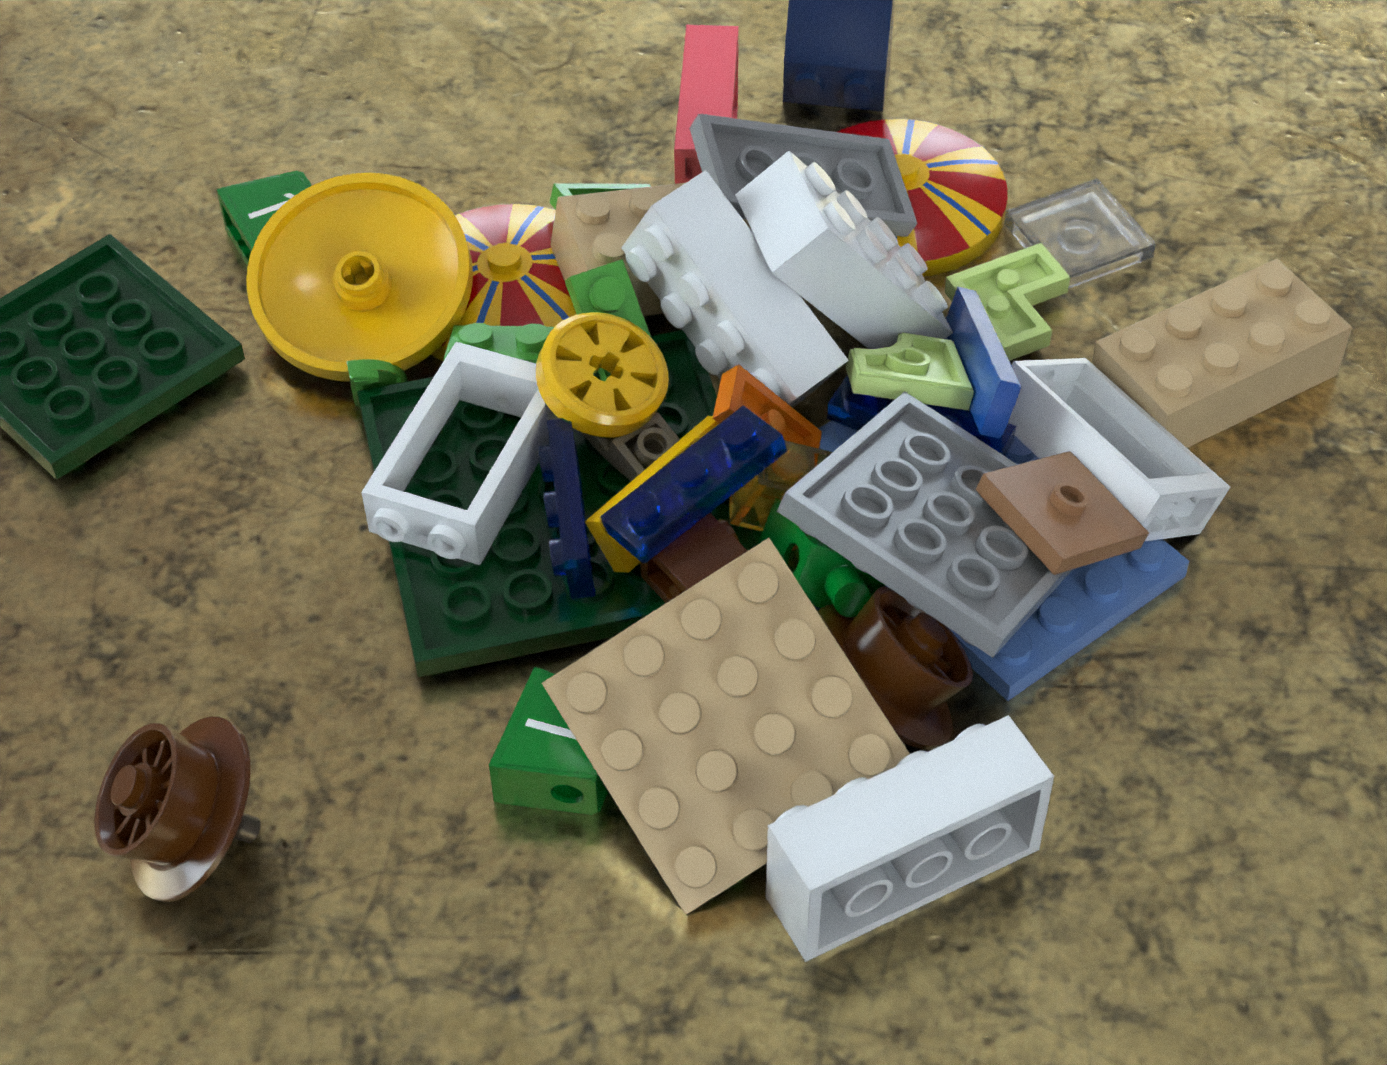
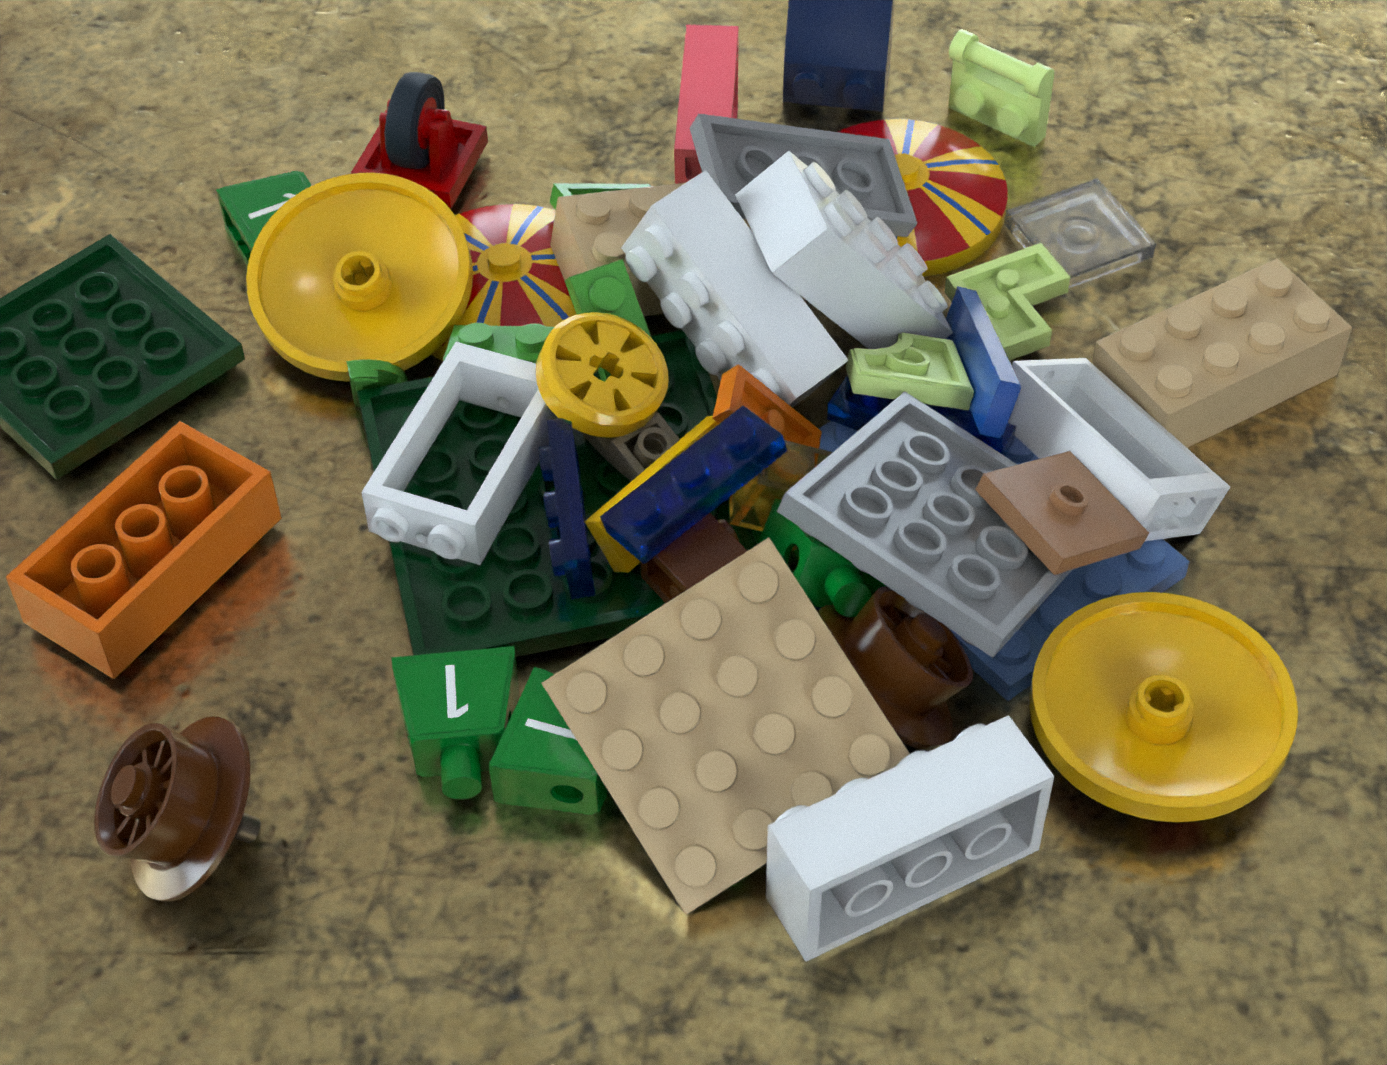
(145, 548): none -> orange brick
(422, 140): none -> plate
(456, 712): none -> green torso
(999, 89): none -> yellowish green plate
(1163, 706): none -> yellow dish

